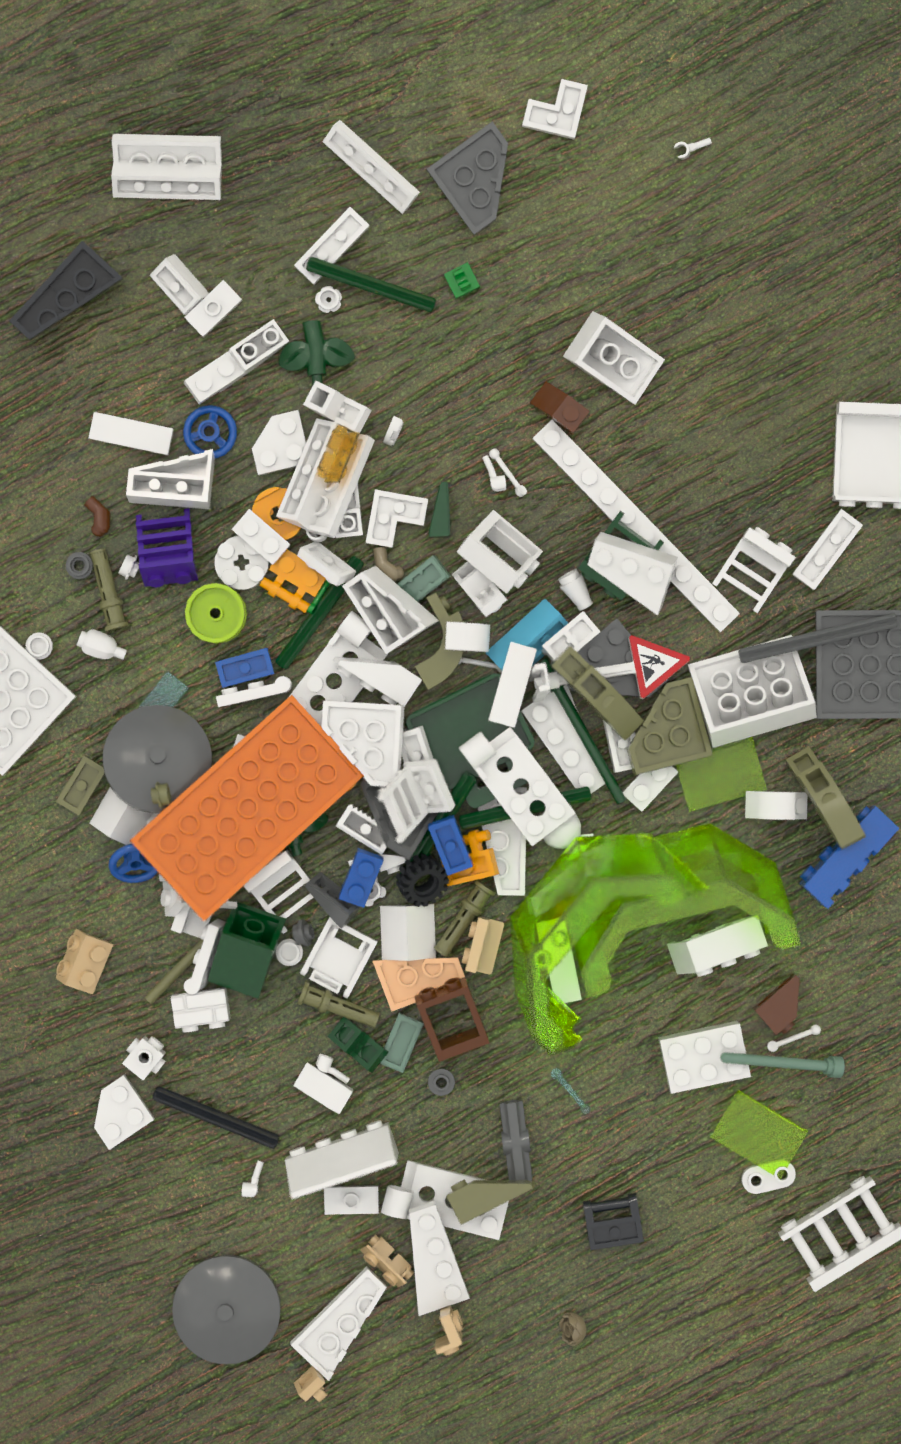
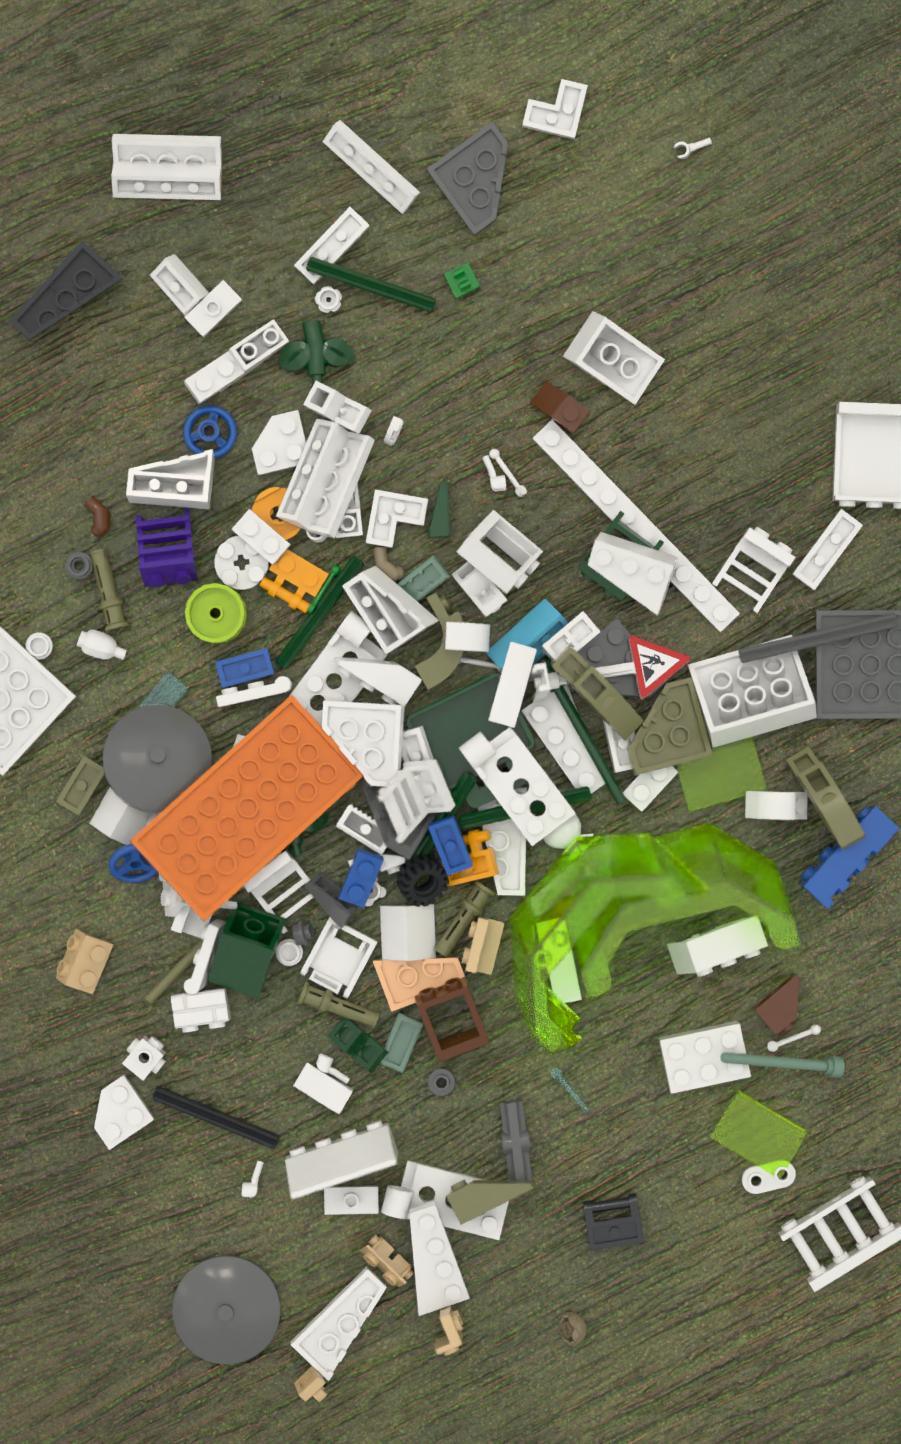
(129, 567): white plate -> none
(131, 433): white tile -> none
(161, 794): olive plate -> none
(326, 563): white plate -> none
(334, 466): clear yellow hinge -> none
(575, 588): white cone -> none

